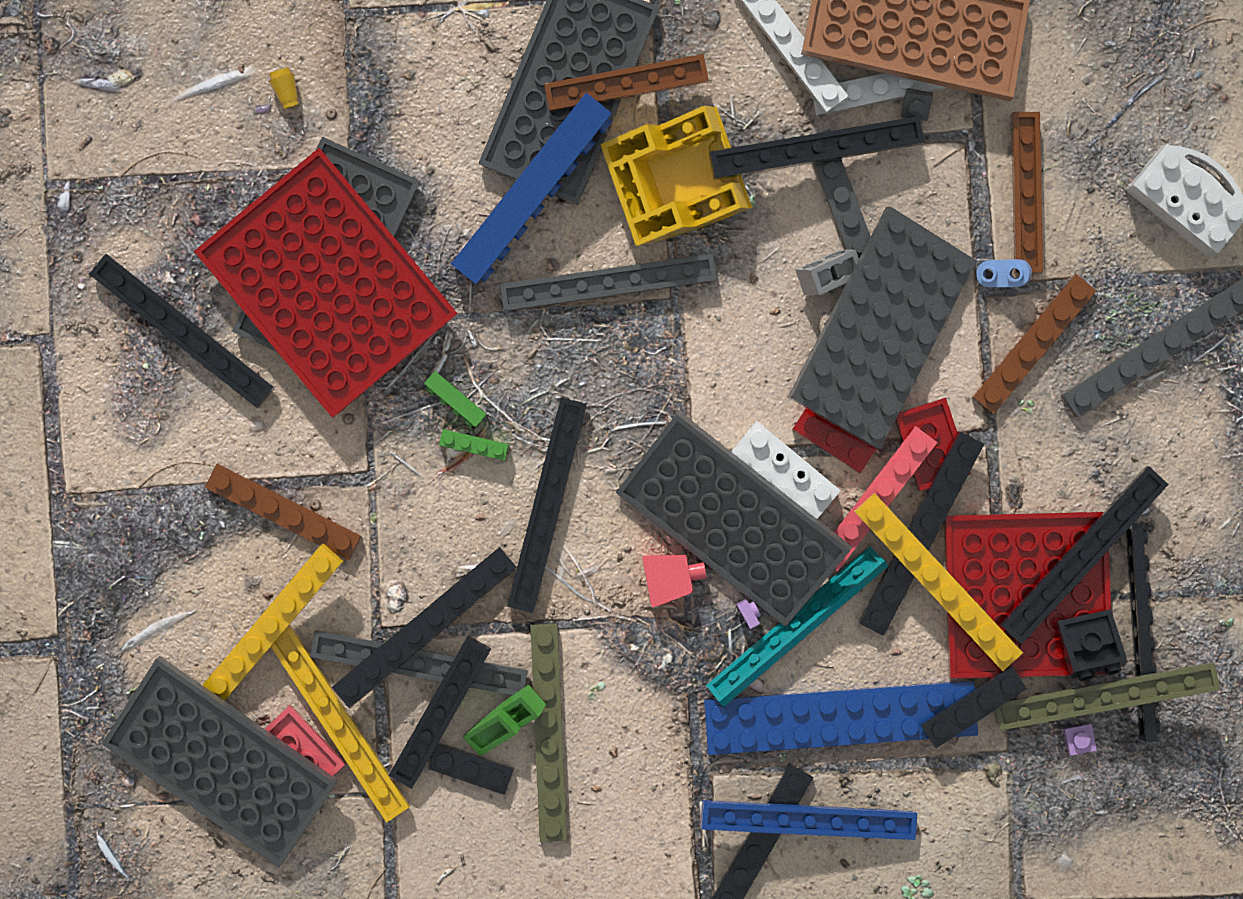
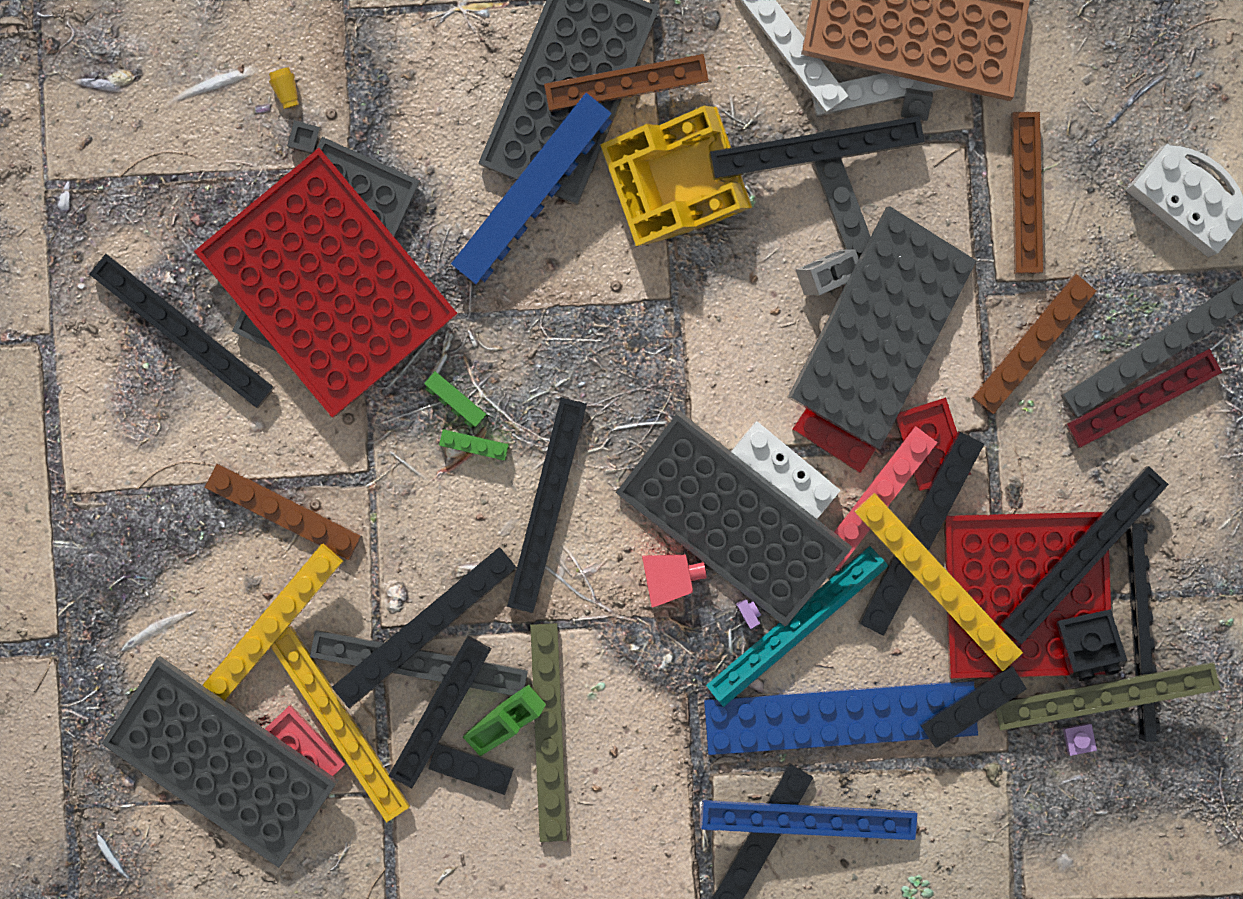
(304, 137): none -> dark grey plate
(608, 282): dark grey plate -> none
(1002, 273): light blue plate -> none
(1143, 398): none -> dark red plate

